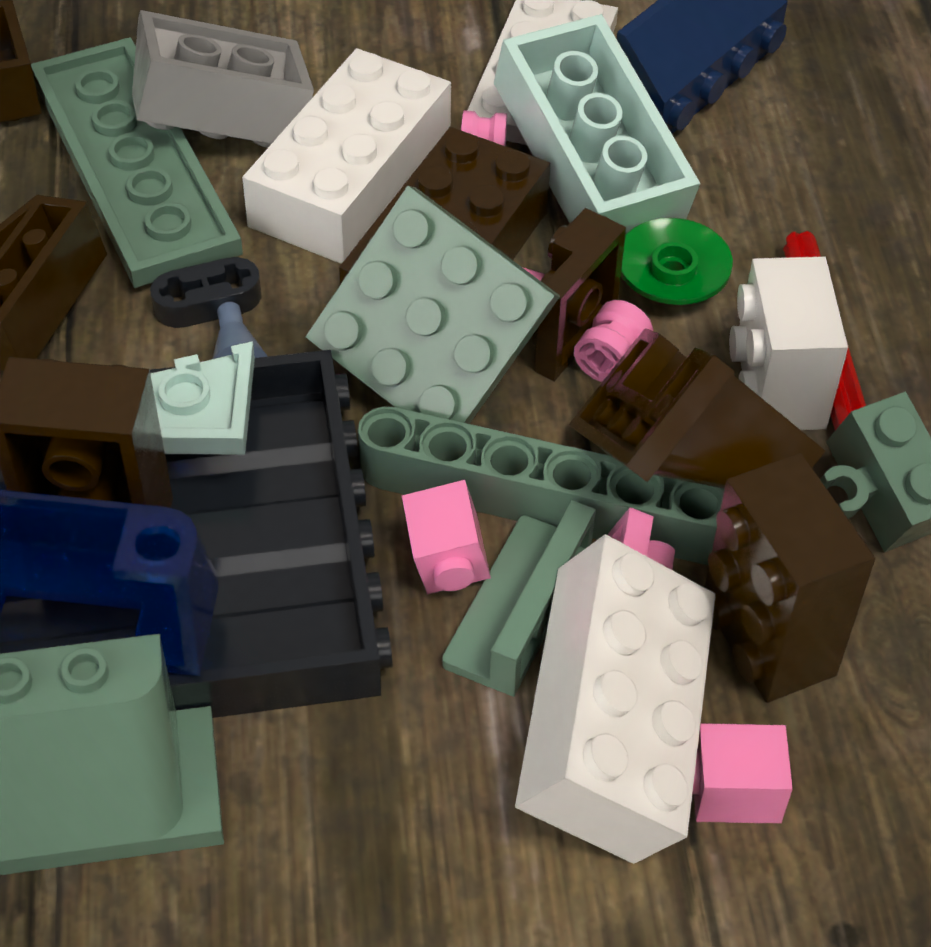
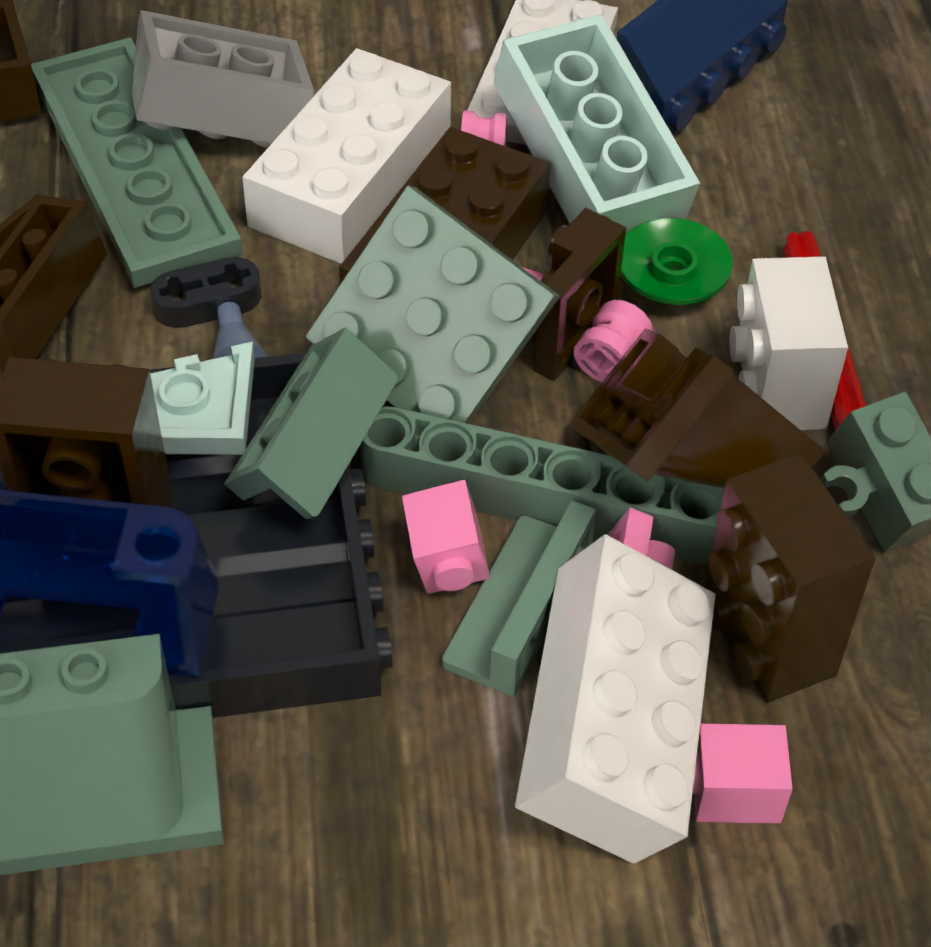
(315, 424): none -> sand green panel

